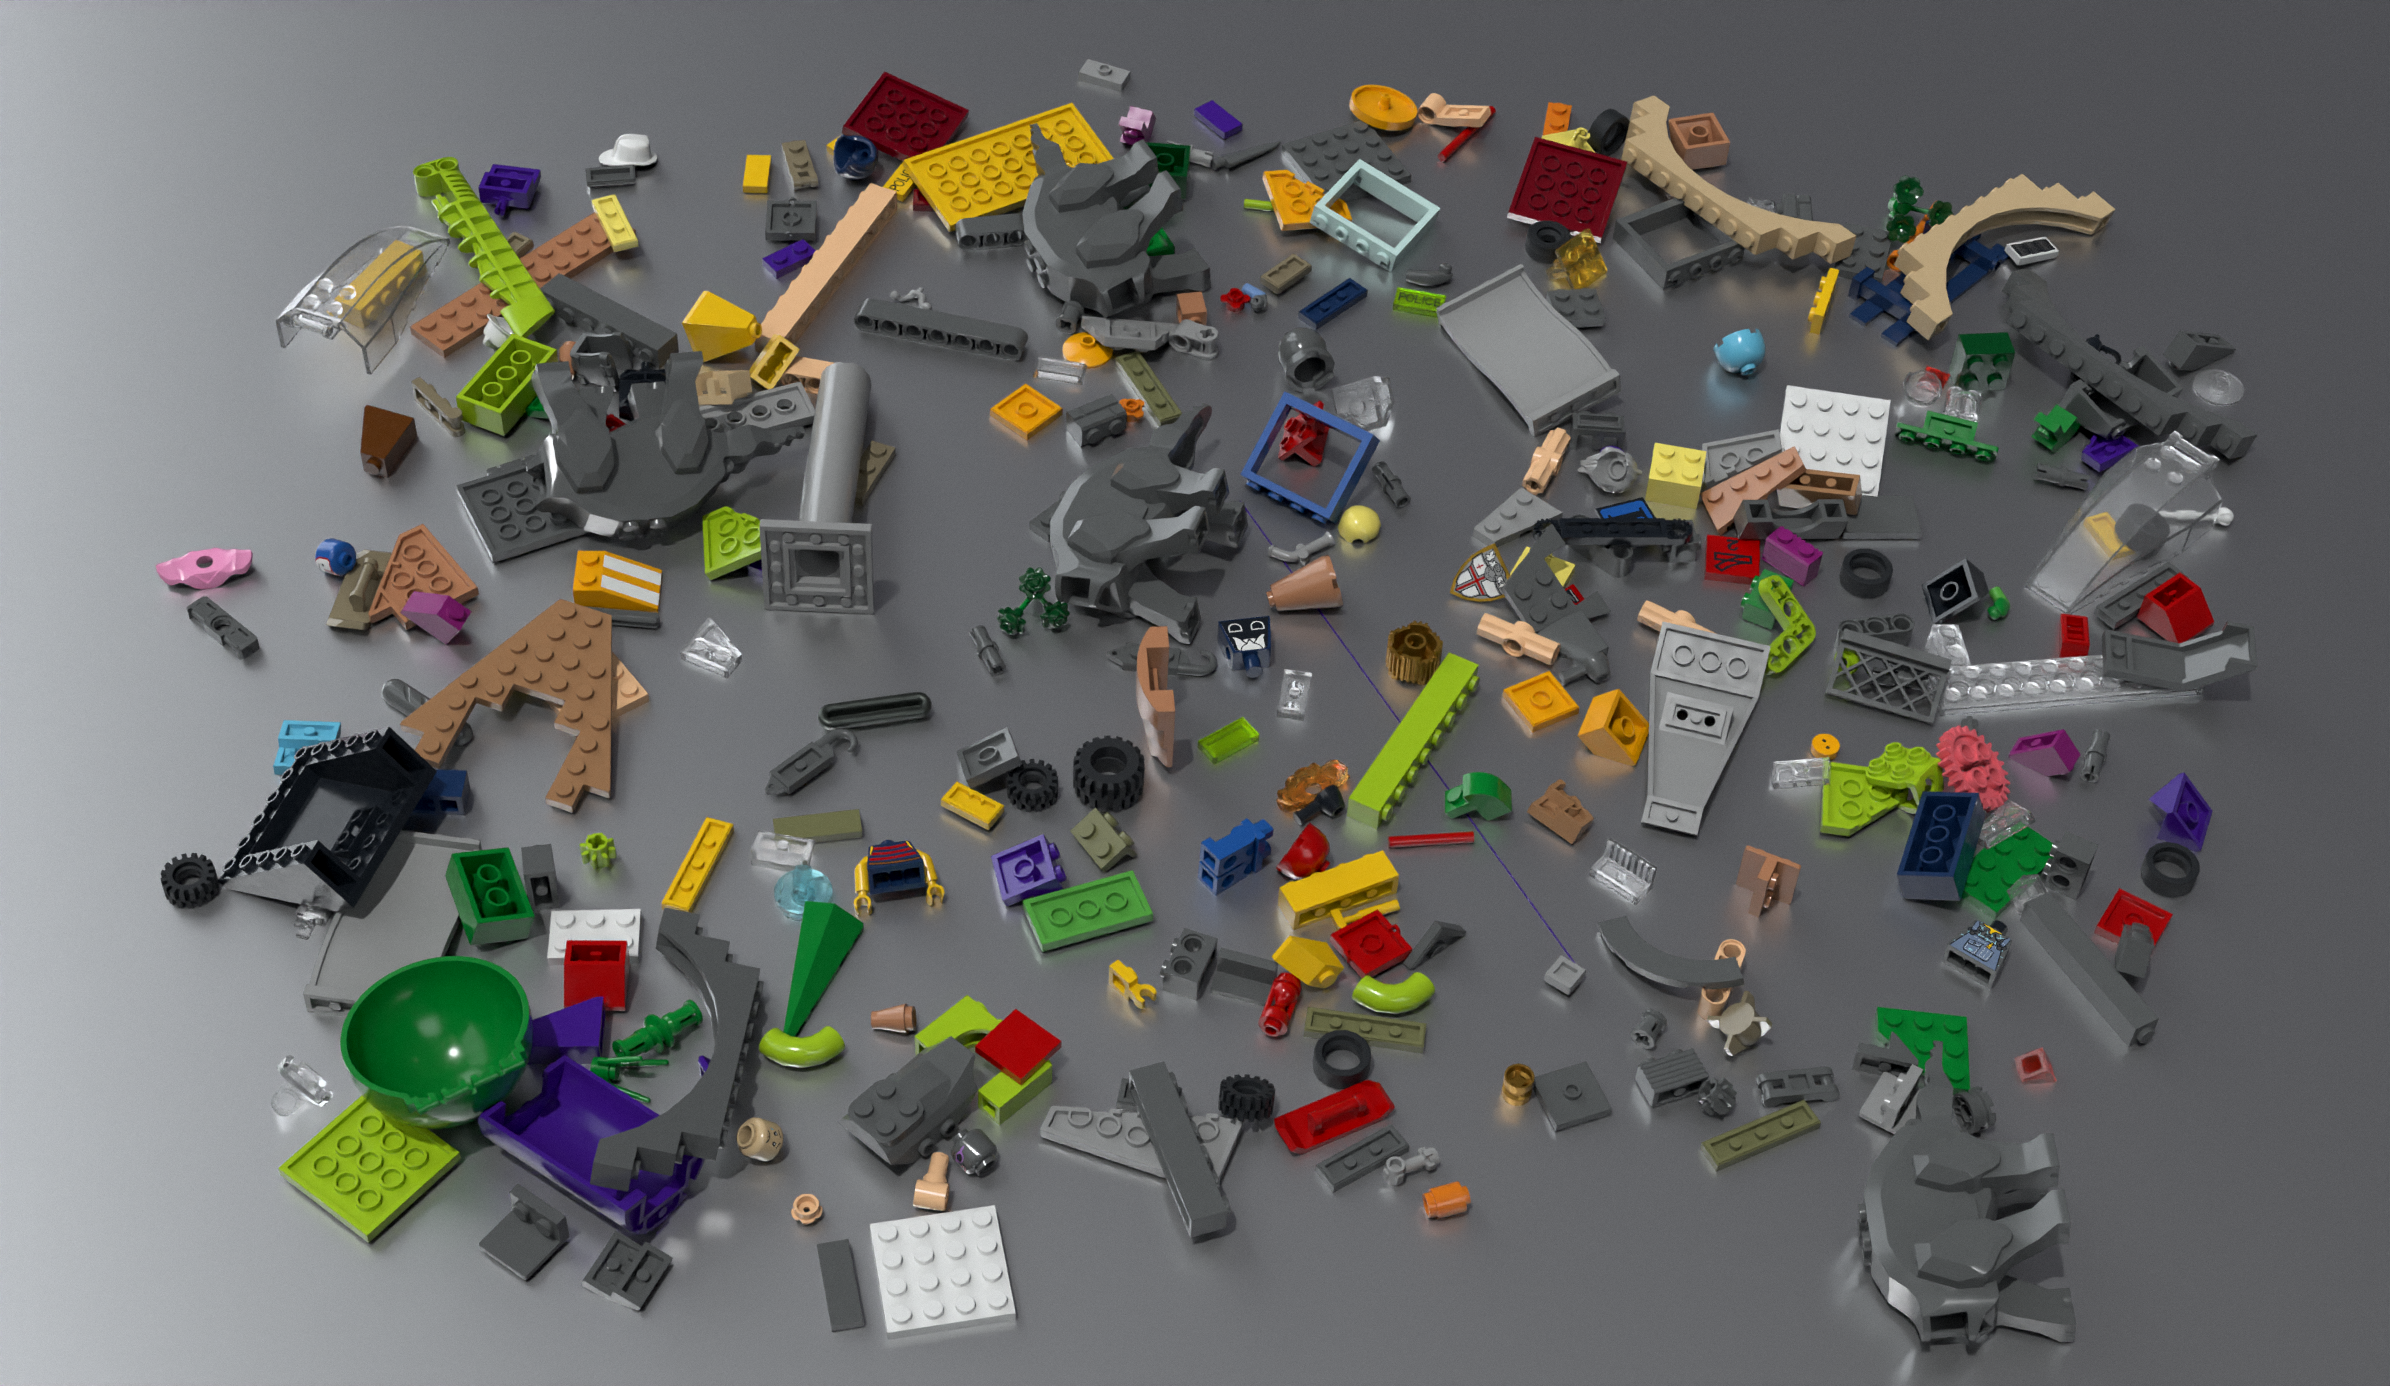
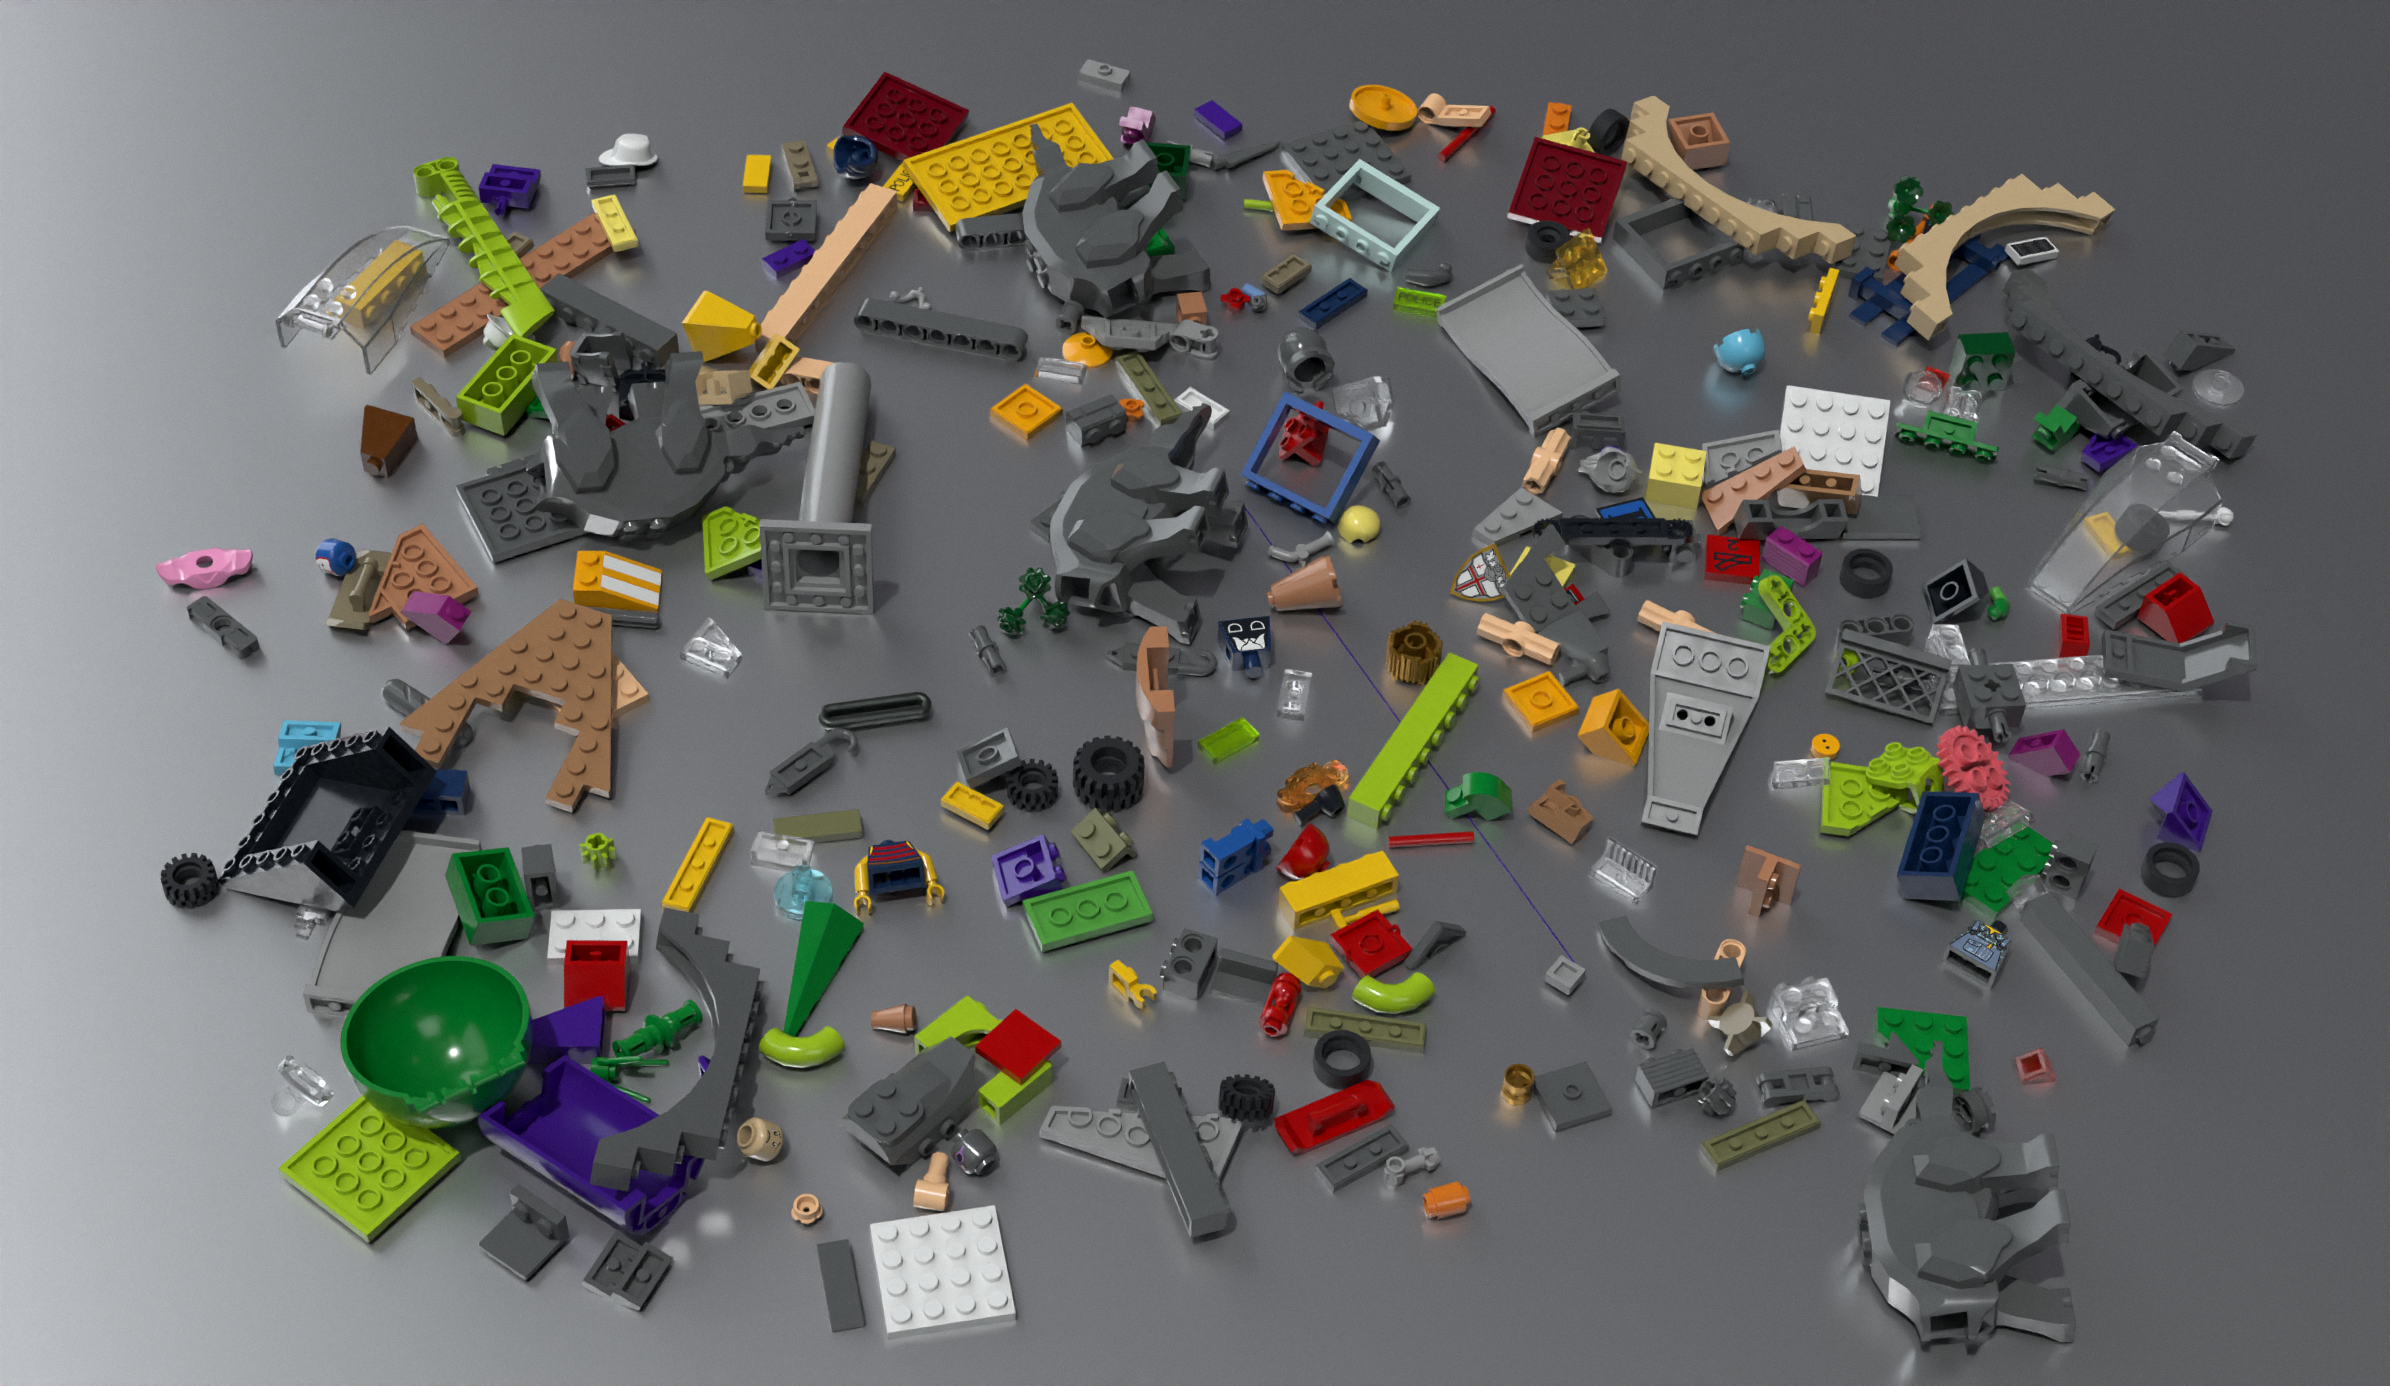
(1194, 398): none -> white tile
(1808, 1013): none -> clear plate
(1989, 696): none -> dark grey brick

